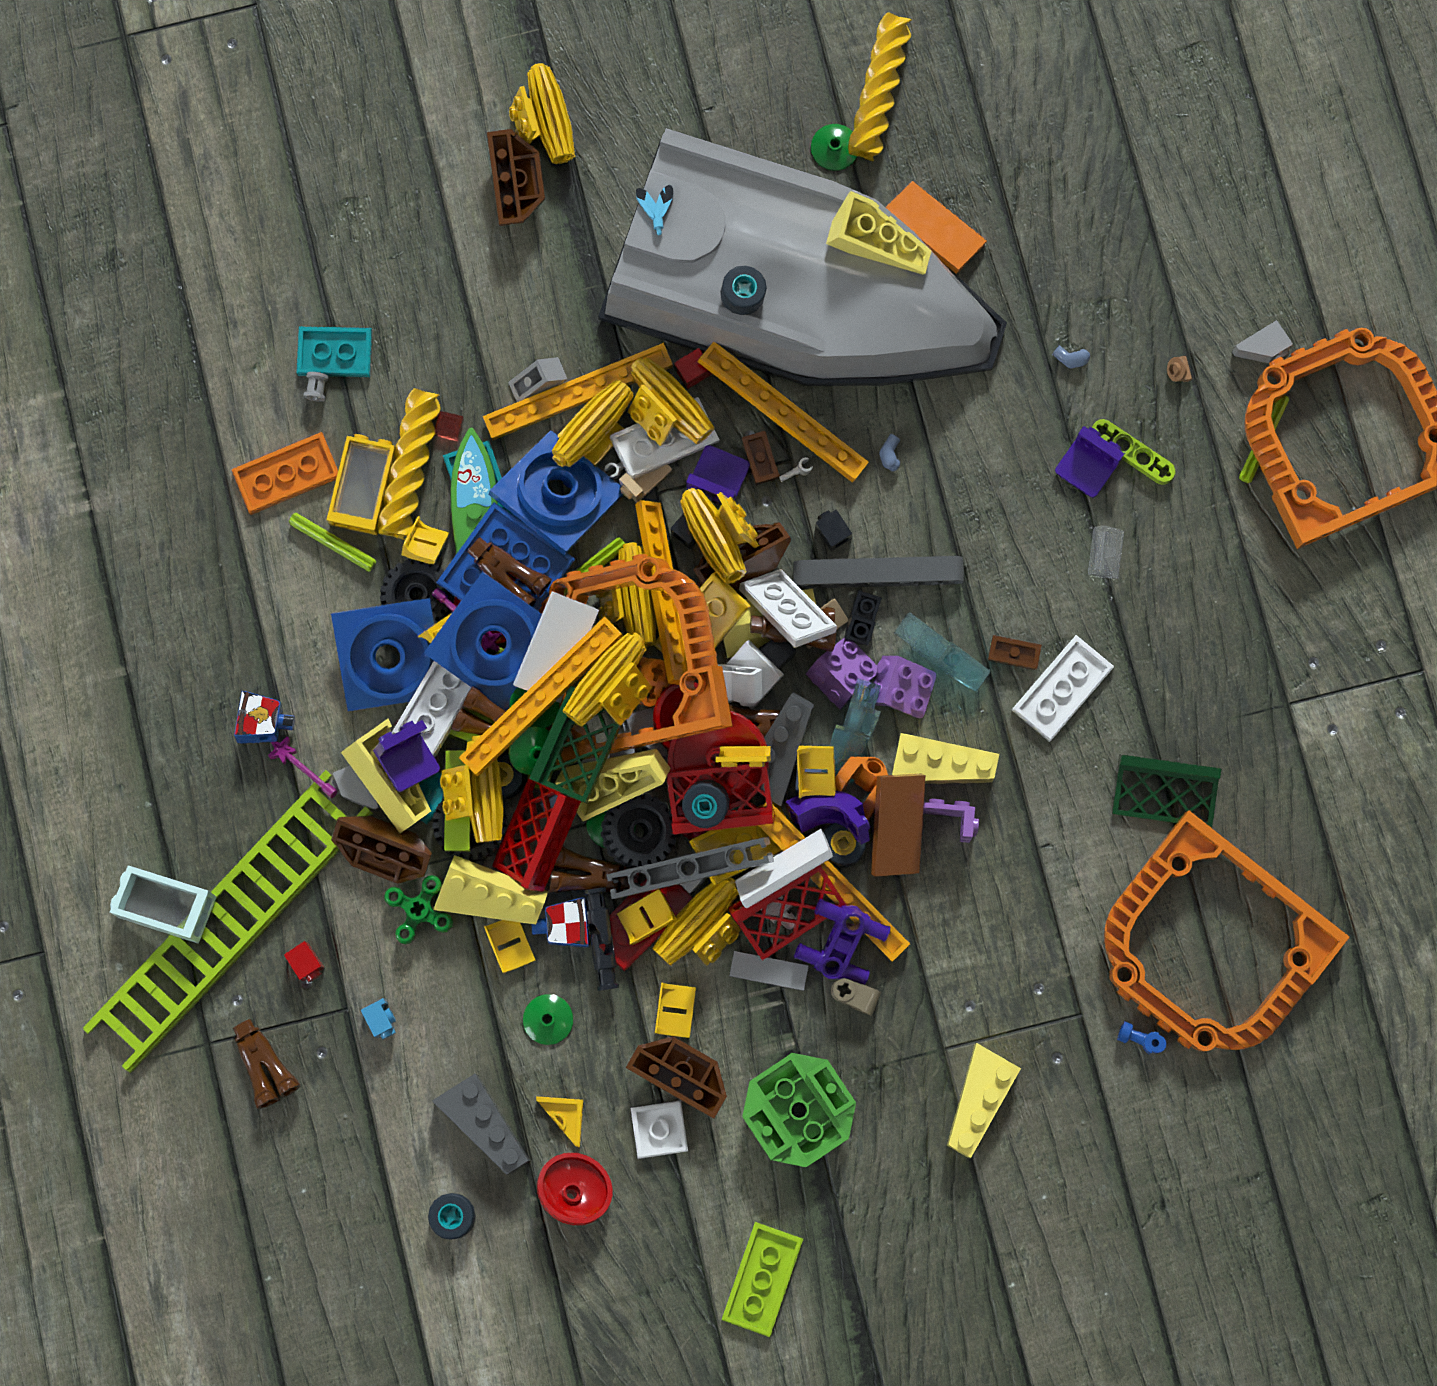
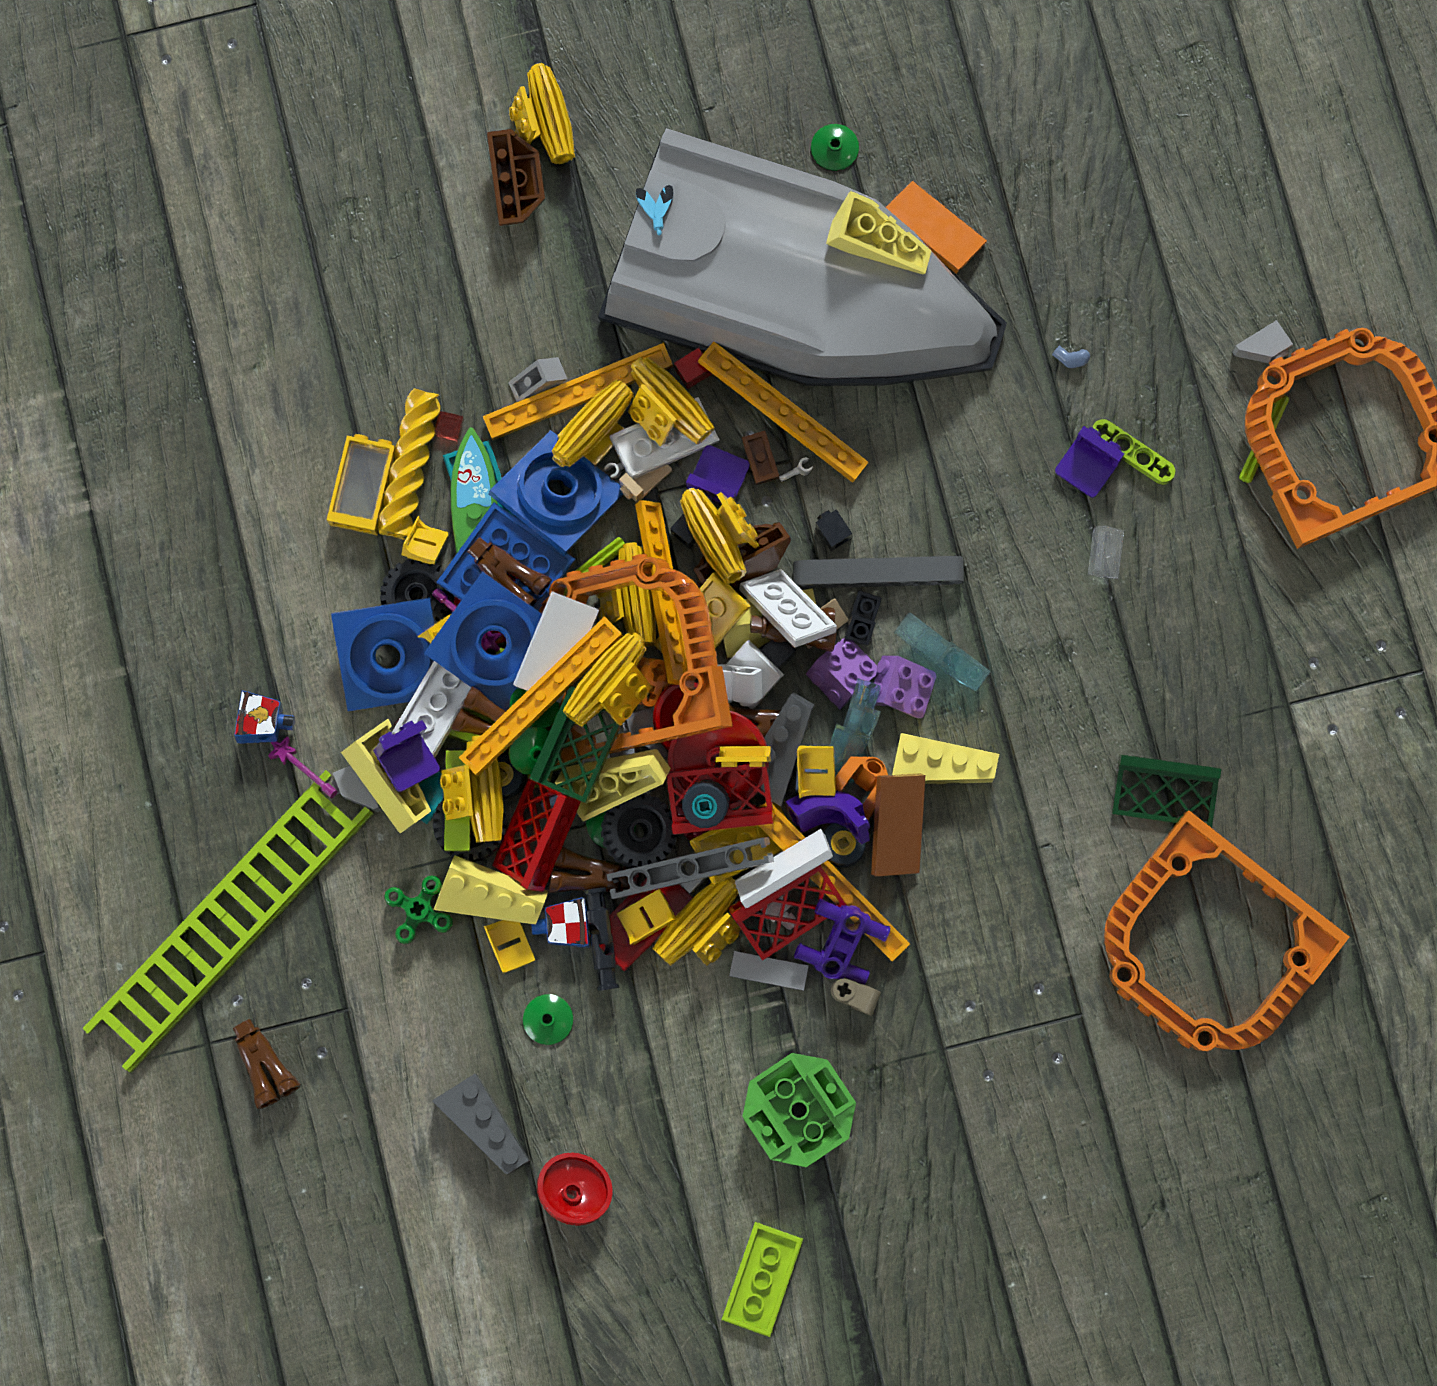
(162, 904): window -> none
(285, 473): orange tile -> none
(304, 962): red brick -> none
(320, 379): light grey bush -> none
(332, 542): lime axle -> none
(334, 351): teal tile -> none
(379, 1020): dark azure brick -> none
(381, 848): reddish brown wedge -> none
(443, 1216): black wheel -> none
(566, 1114): yellow tile -> none
(659, 1129): white tile -> none
(675, 1023): yellow piece -> none
(681, 1073): reddish brown wedge -> none
(743, 281): black wheel -> none
(879, 81): yellow piece -> none
(888, 455): sand blue arm -> none
(961, 809): medium lavender bracket -> none
(982, 1094): light yellow wedge -> none
(1014, 652): reddish brown plate -> none
(1062, 688): white tile -> none
(1151, 1042): blue leg -> none
(1179, 369): medium nougat plate -> none

